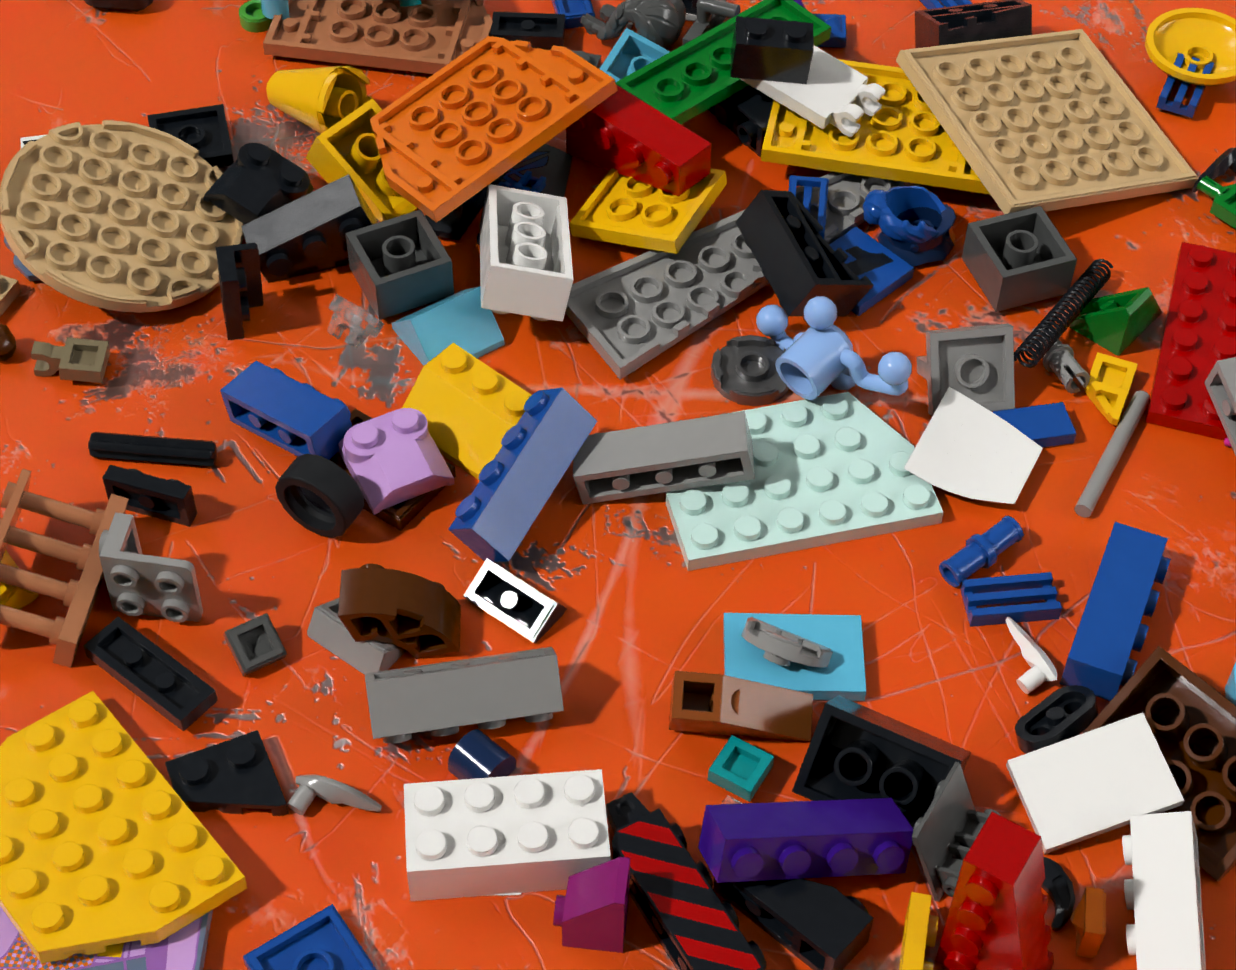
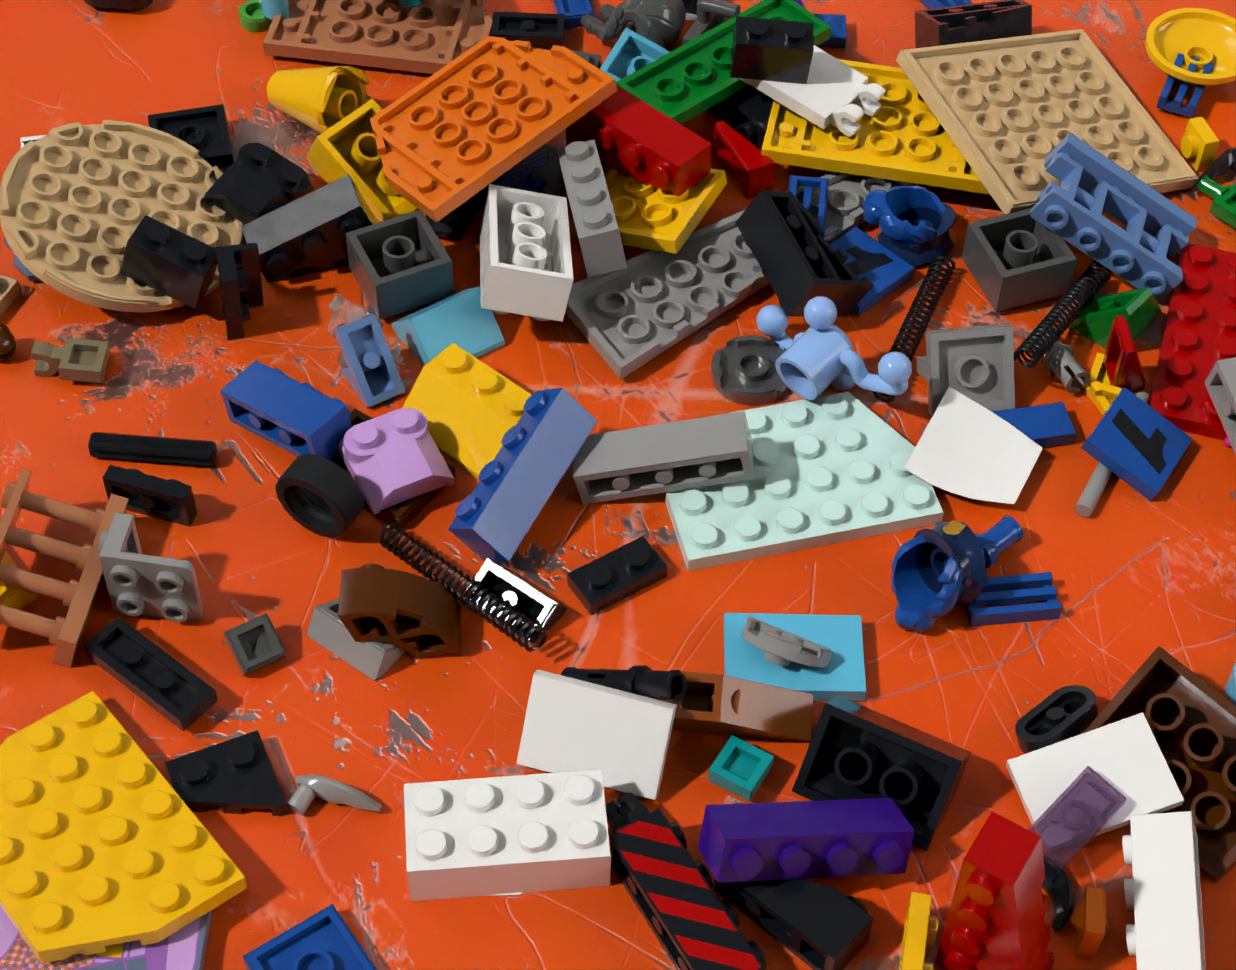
(169, 261): none -> black brick
(368, 361): none -> medium blue slope
(422, 570): none -> black piece
(464, 693): light grey brick -> none
(479, 758): dark blue brick -> none
(591, 208): none -> light grey brick
(594, 728): none -> white tile
(595, 907): magenta slope -> none
(617, 575): none -> black plate
(637, 680): none -> black pin
(743, 161): none -> red slope
(933, 304): none -> black piece
(936, 573): none -> piece
(947, 832): dark grey hinge -> none
(1041, 666): white bar -> none
(1076, 817): none -> clear purple plate
(1096, 184): none -> medium blue fence
(1115, 611): blue brick -> none
(1122, 358): none -> red slope
(1137, 443): none -> blue tile
(1199, 144): none -> yellow plate

